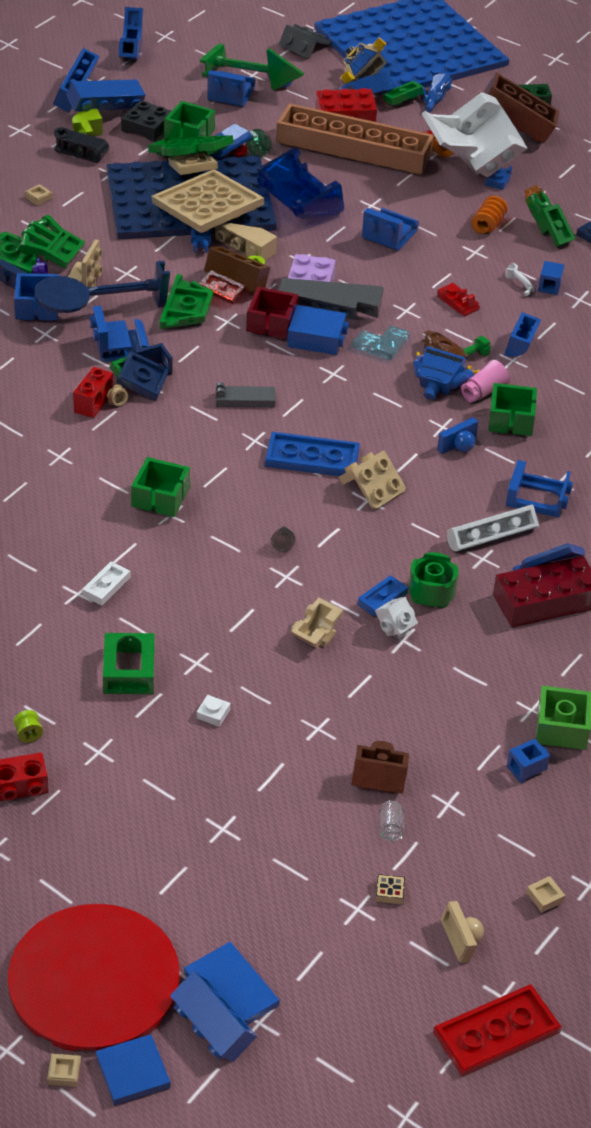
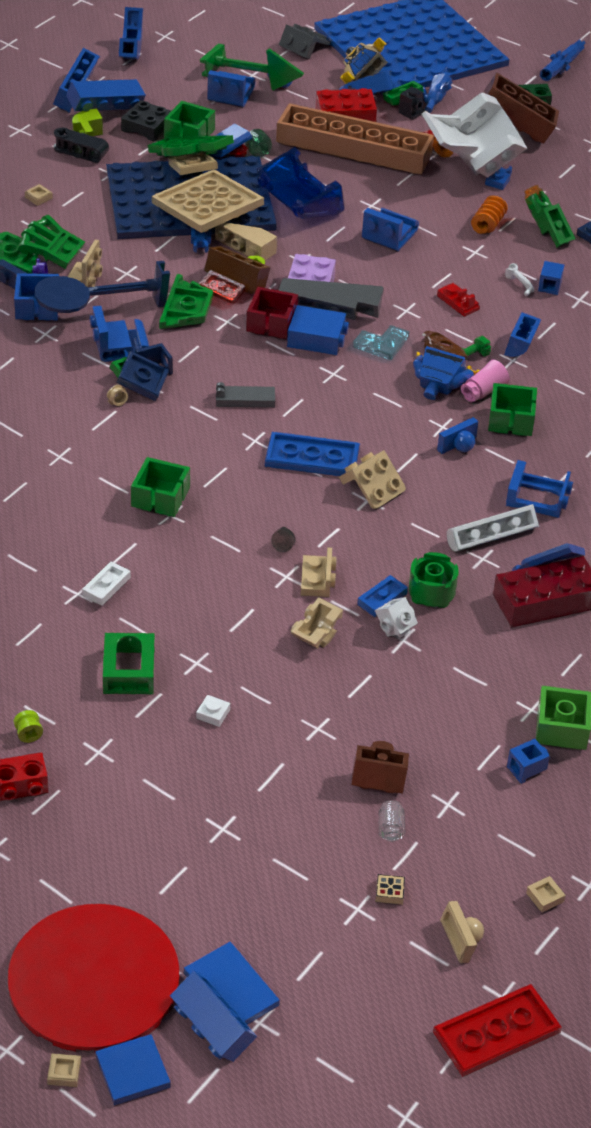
(92, 392): red brick -> none
(317, 575): none -> tan bracket
(411, 103): none -> black brick
(561, 60): none -> blue piece

